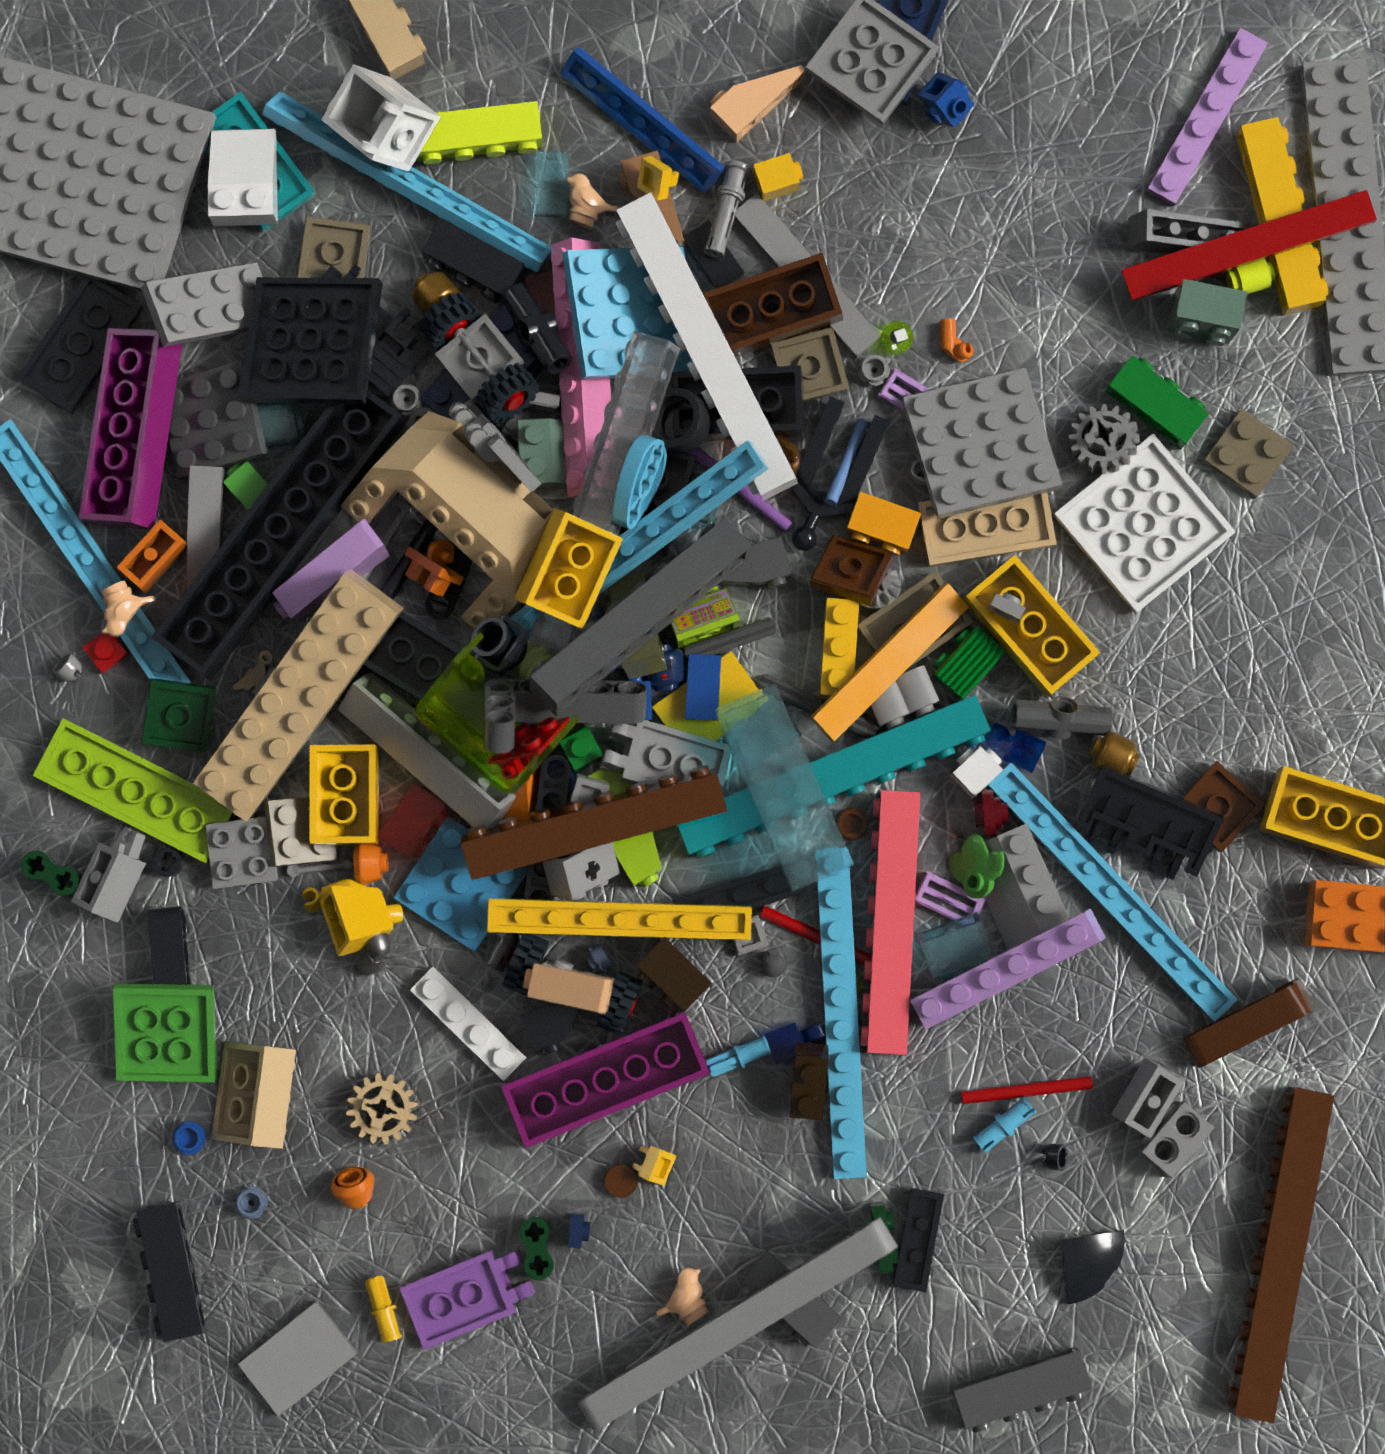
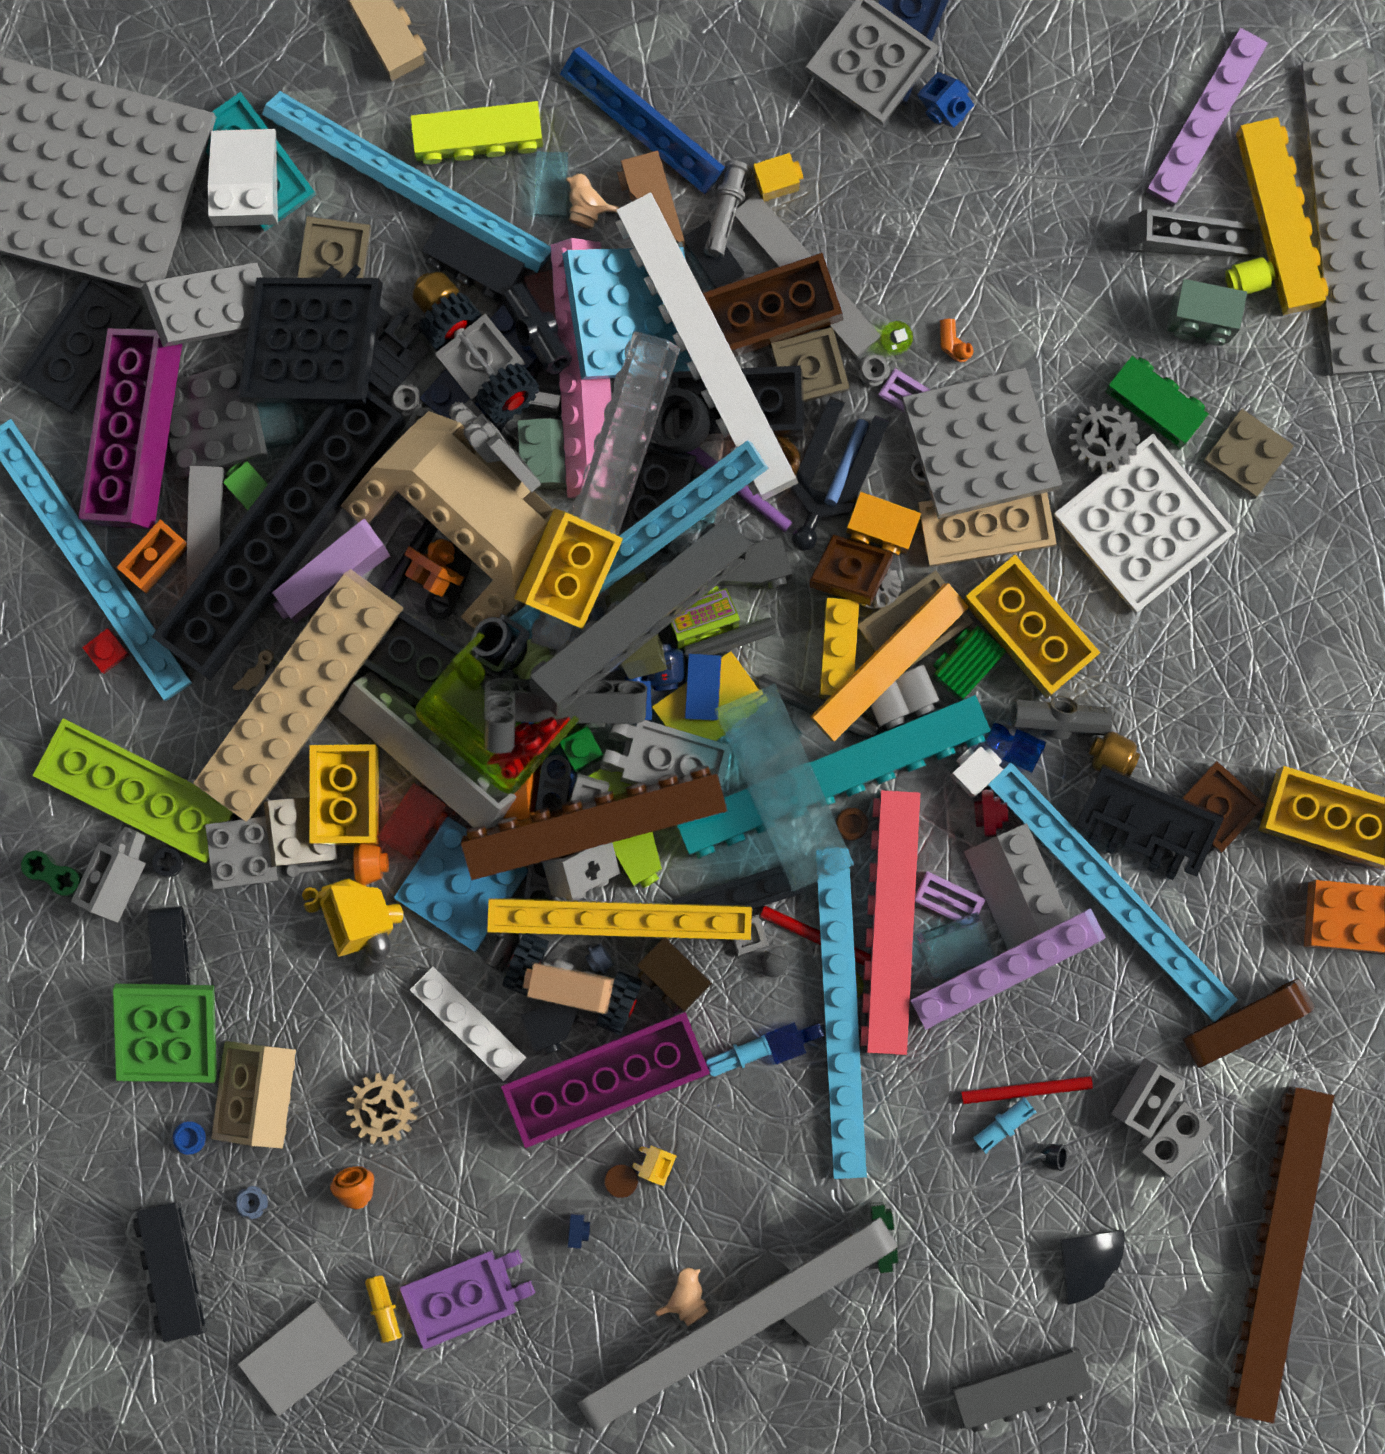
(67, 667): light grey hinge -> none
(121, 607): light nougat animal -> none
(178, 715): dark green plate -> none
(400, 130): white container -> none
(537, 1247): dark green axle -> none
(639, 480): medium azure piece -> none
(656, 178): yellow tile -> none
(751, 101): light nougat slope -> none
(809, 1081): dark brown brick -> none
(918, 1240): black plate -> none
(976, 864): bright green plate -> none
(1007, 607): light grey plate -> none
(1249, 245): red tile -> none

